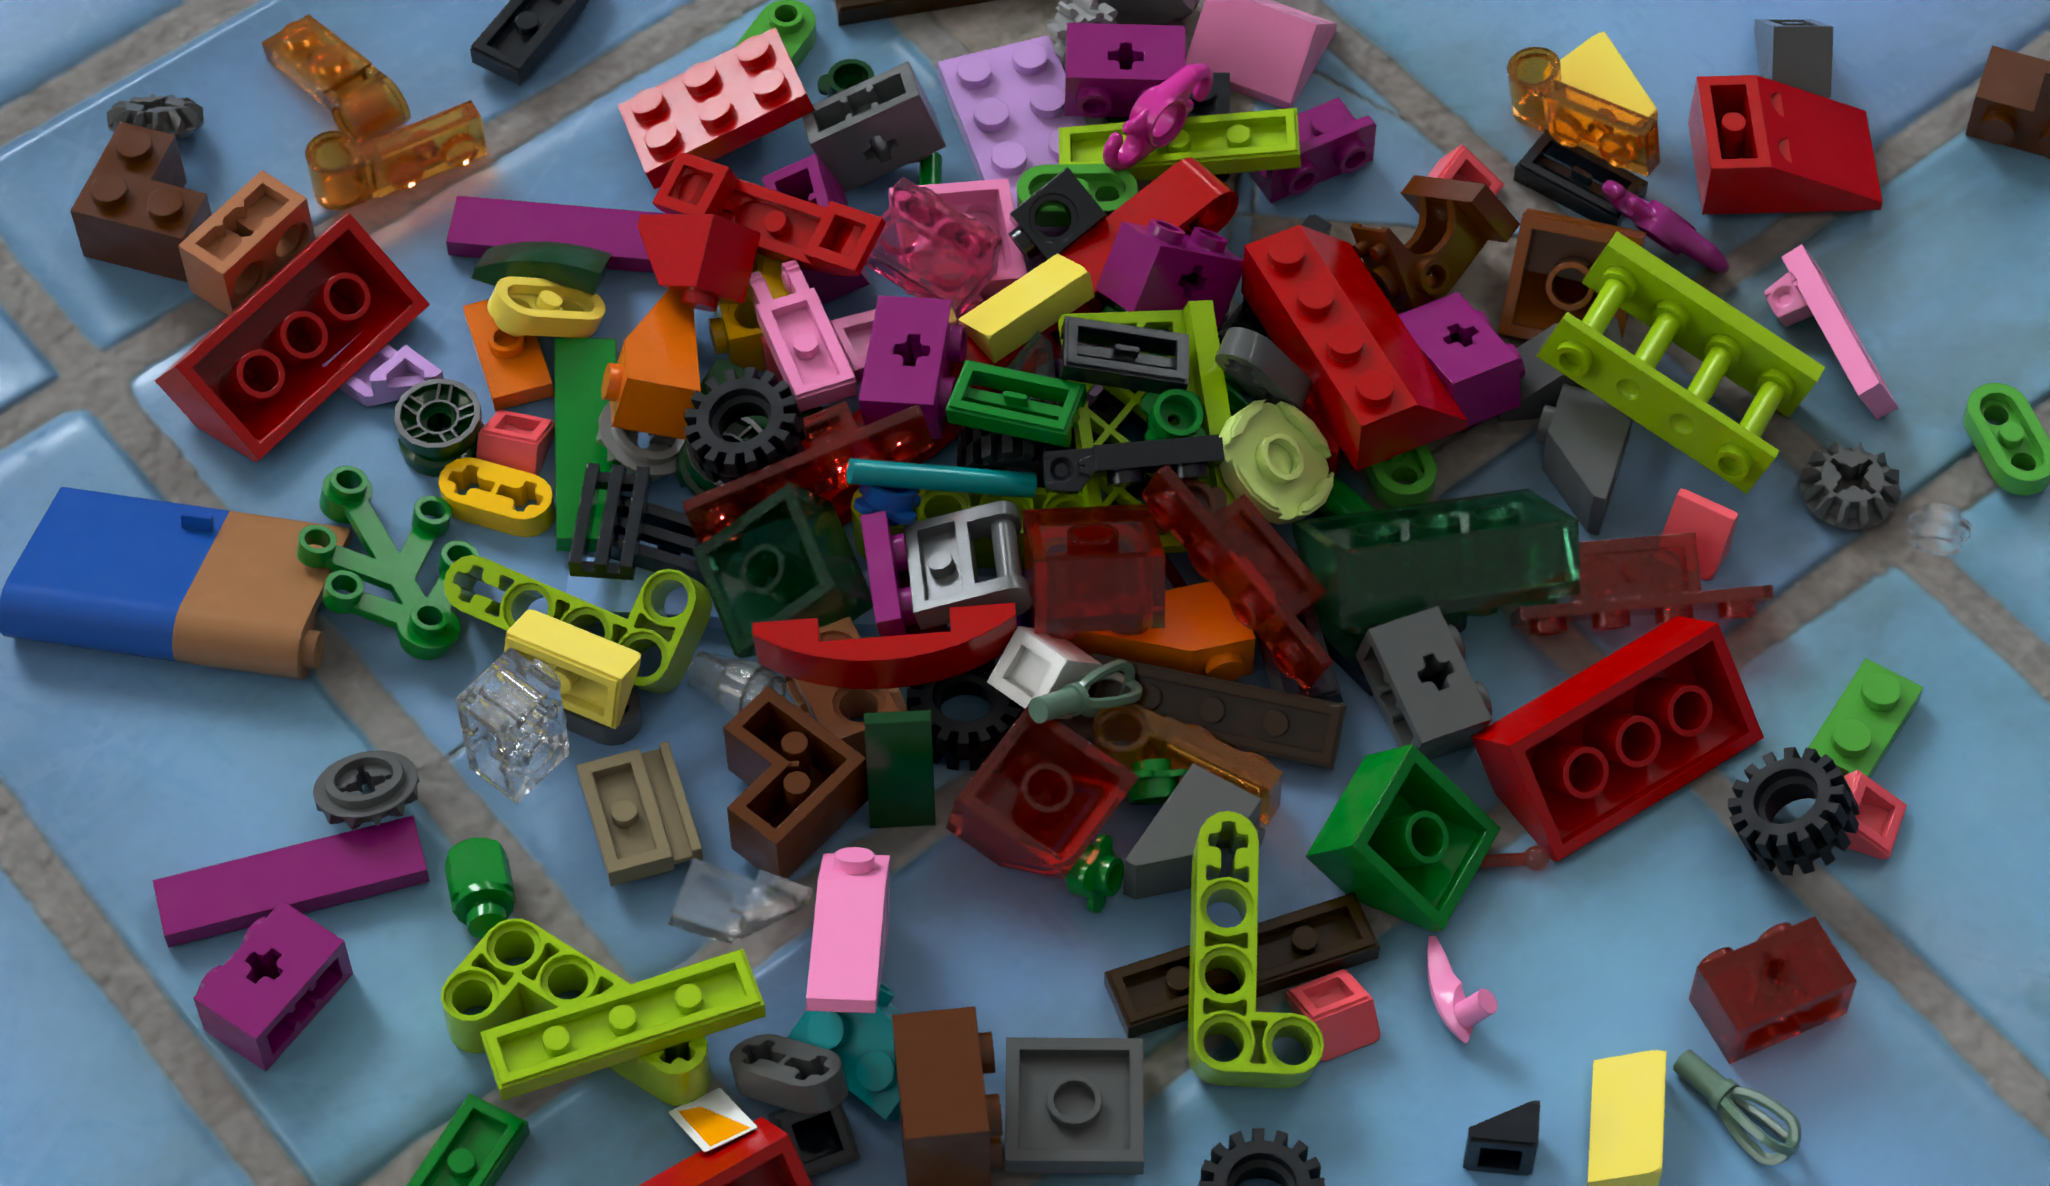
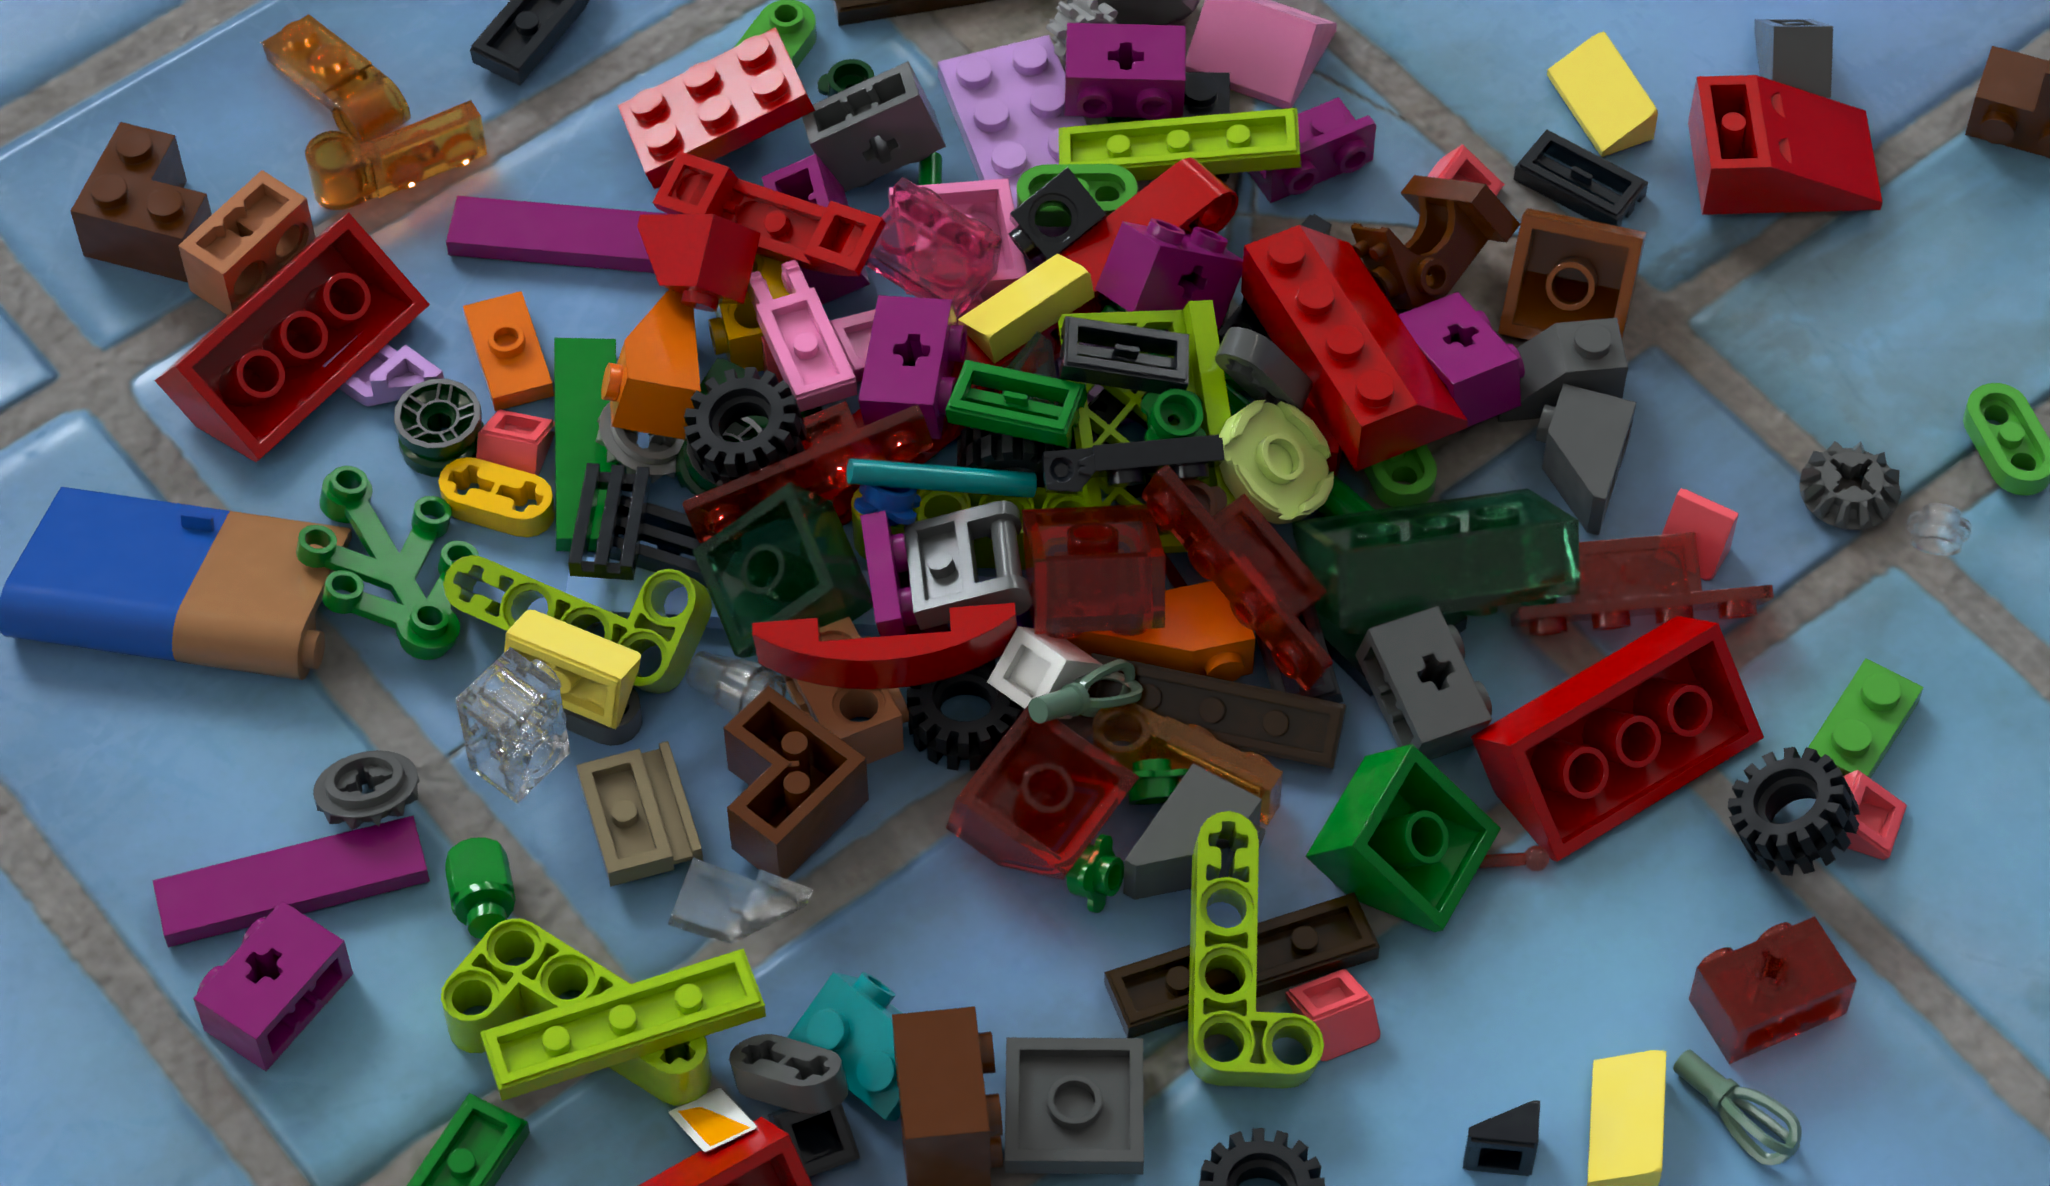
(158, 113): dark grey gear -> none
(544, 308): light yellow plate -> none
(558, 262): dark green slope -> none
(849, 931): bright pink slope -> none
(900, 769): dark green slope -> none
(1157, 116): dark pink piece -> none
(1448, 996): bright pink bar -> none
(1578, 117): clear orange plate -> none
(1665, 227): magenta piece -> none
(1705, 328): lime fence -> none
(1807, 293): bright pink hinge -> none

